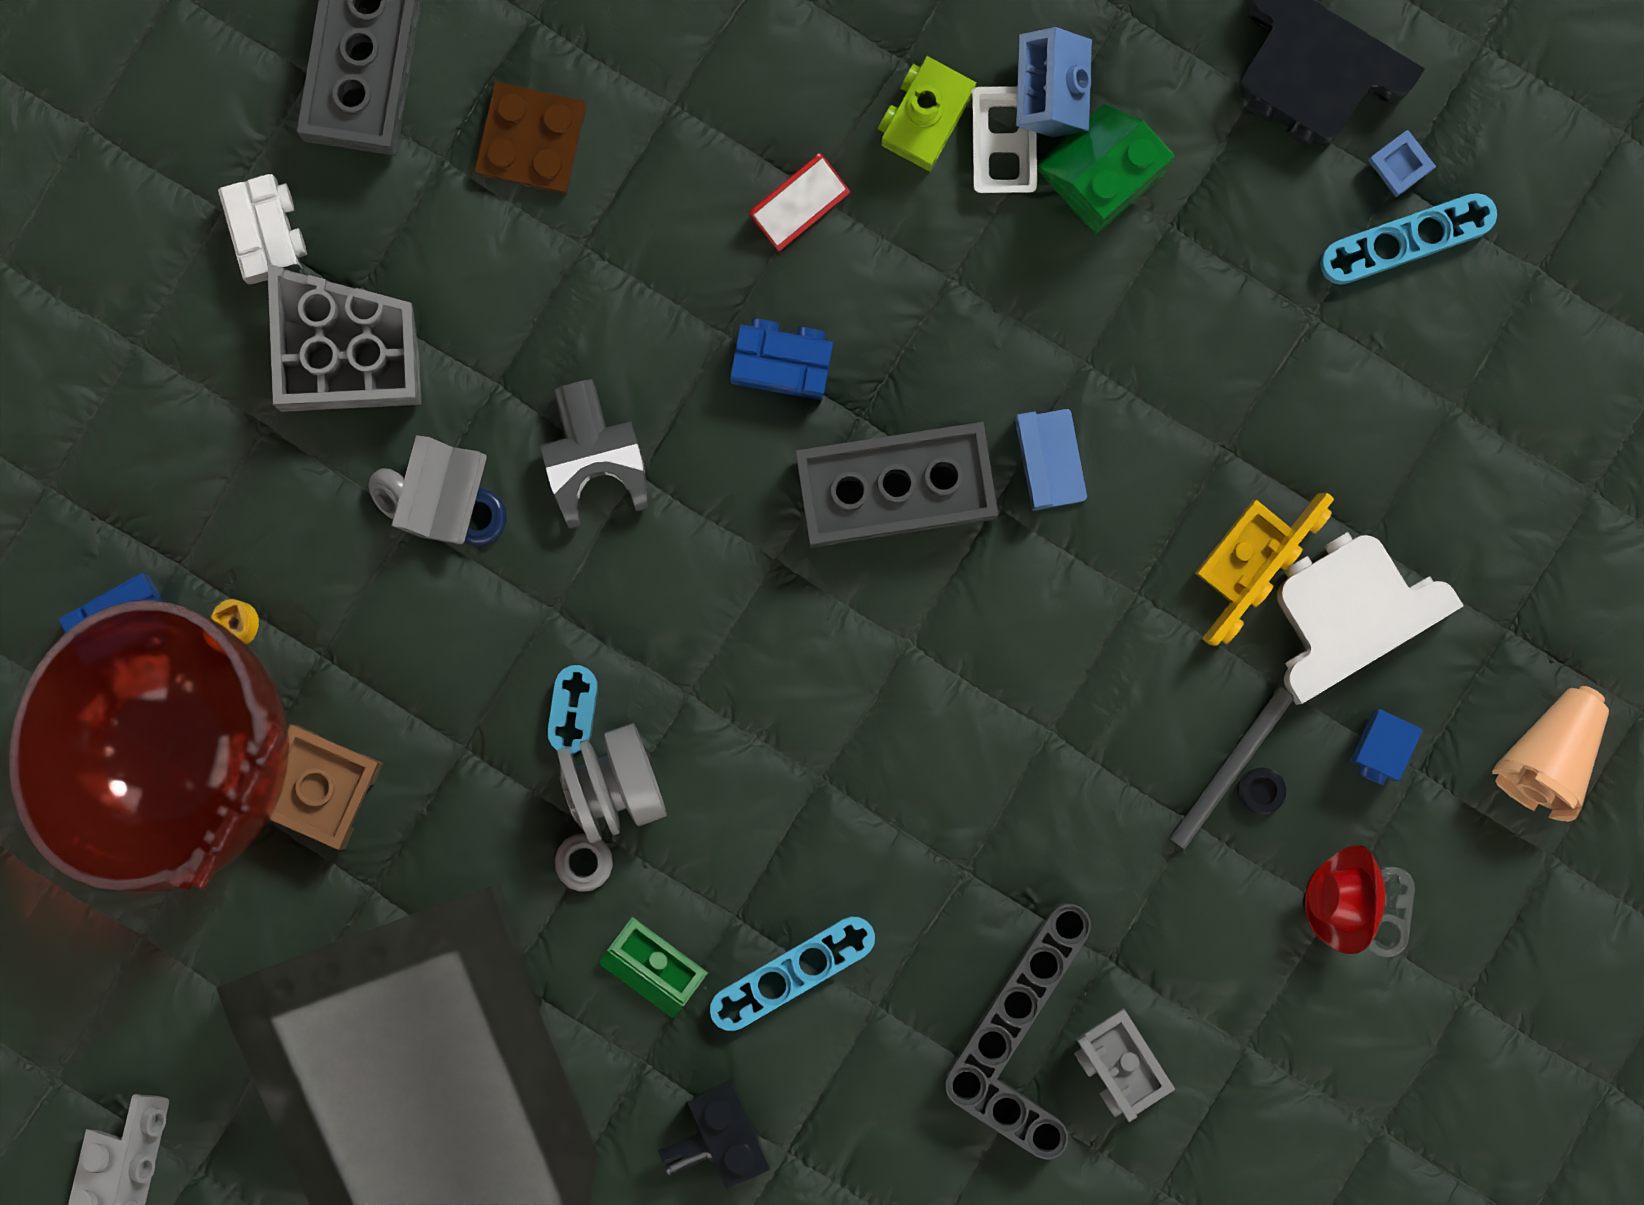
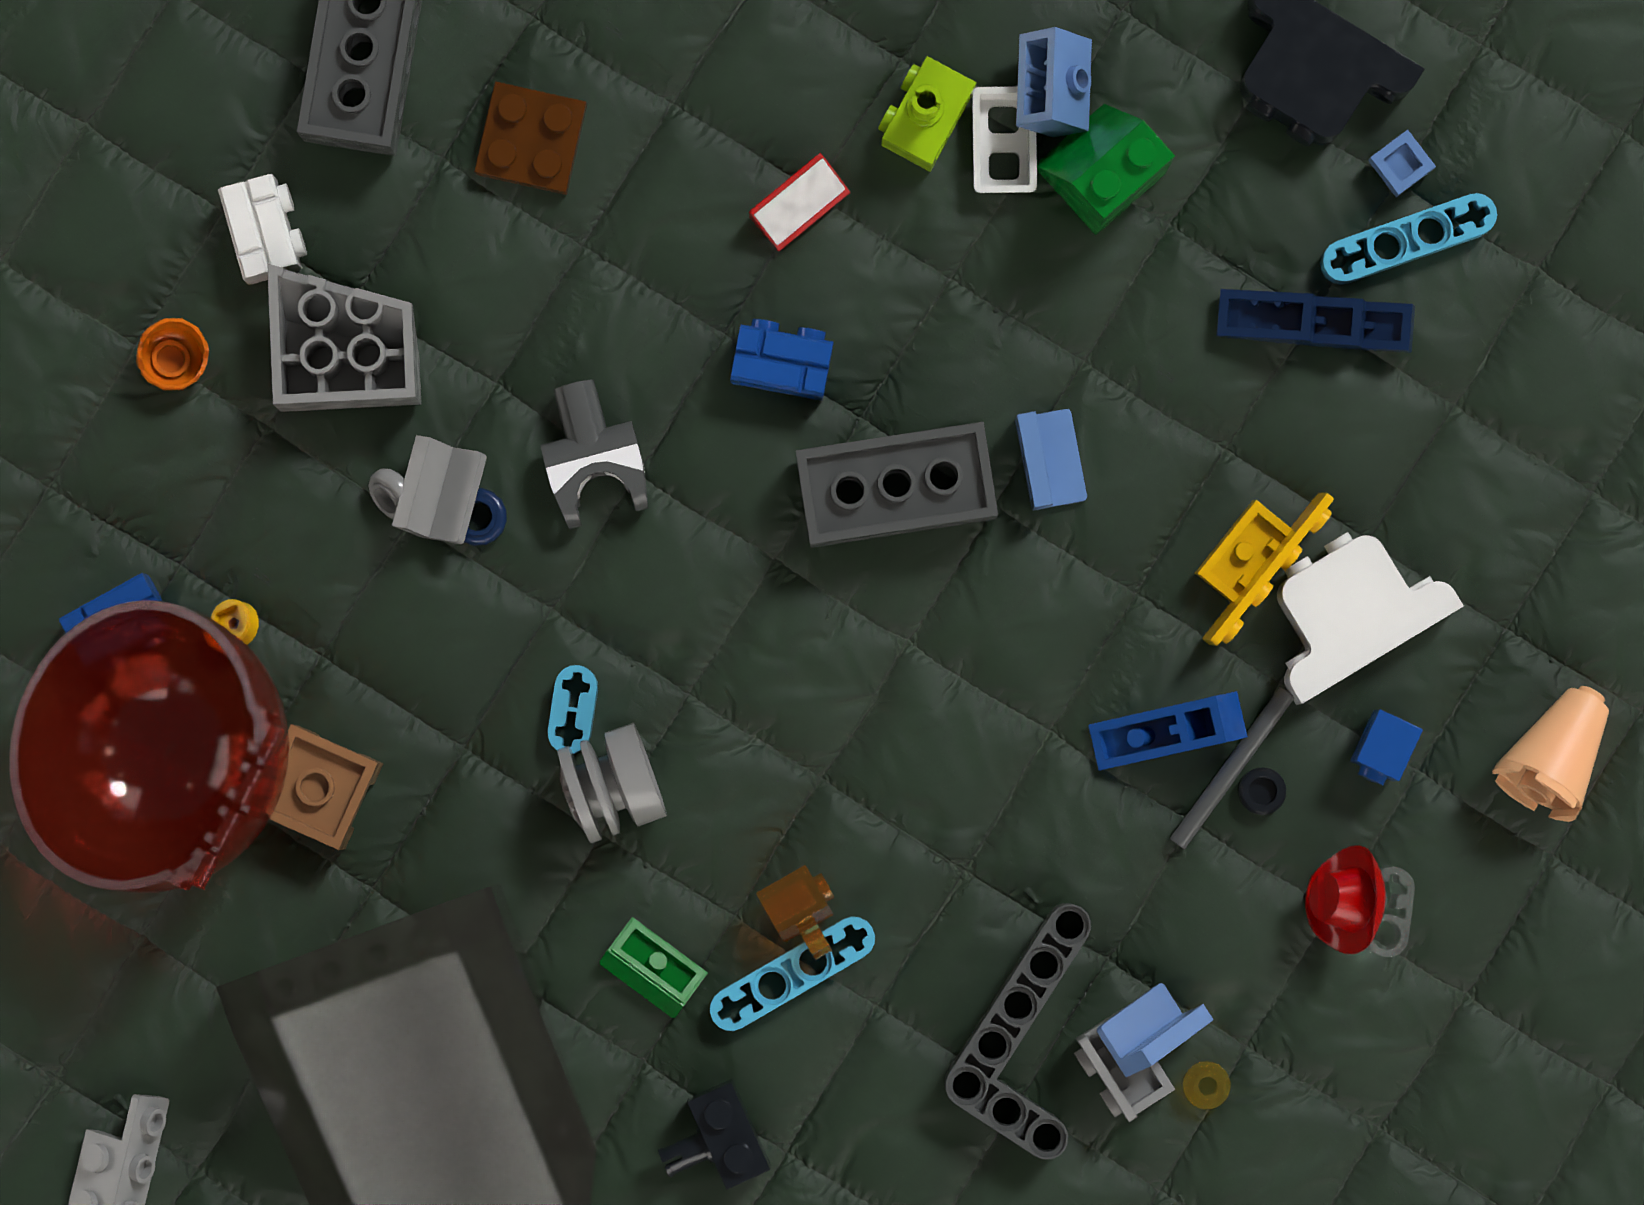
(172, 354): none -> orange hair
(583, 883): light grey piece -> none
(798, 906): none -> clear orange brick
(1150, 1029): none -> medium blue panel
(1168, 730): none -> blue slope
(1193, 1077): none -> clear yellow plate
(1315, 320): none -> dark blue slope

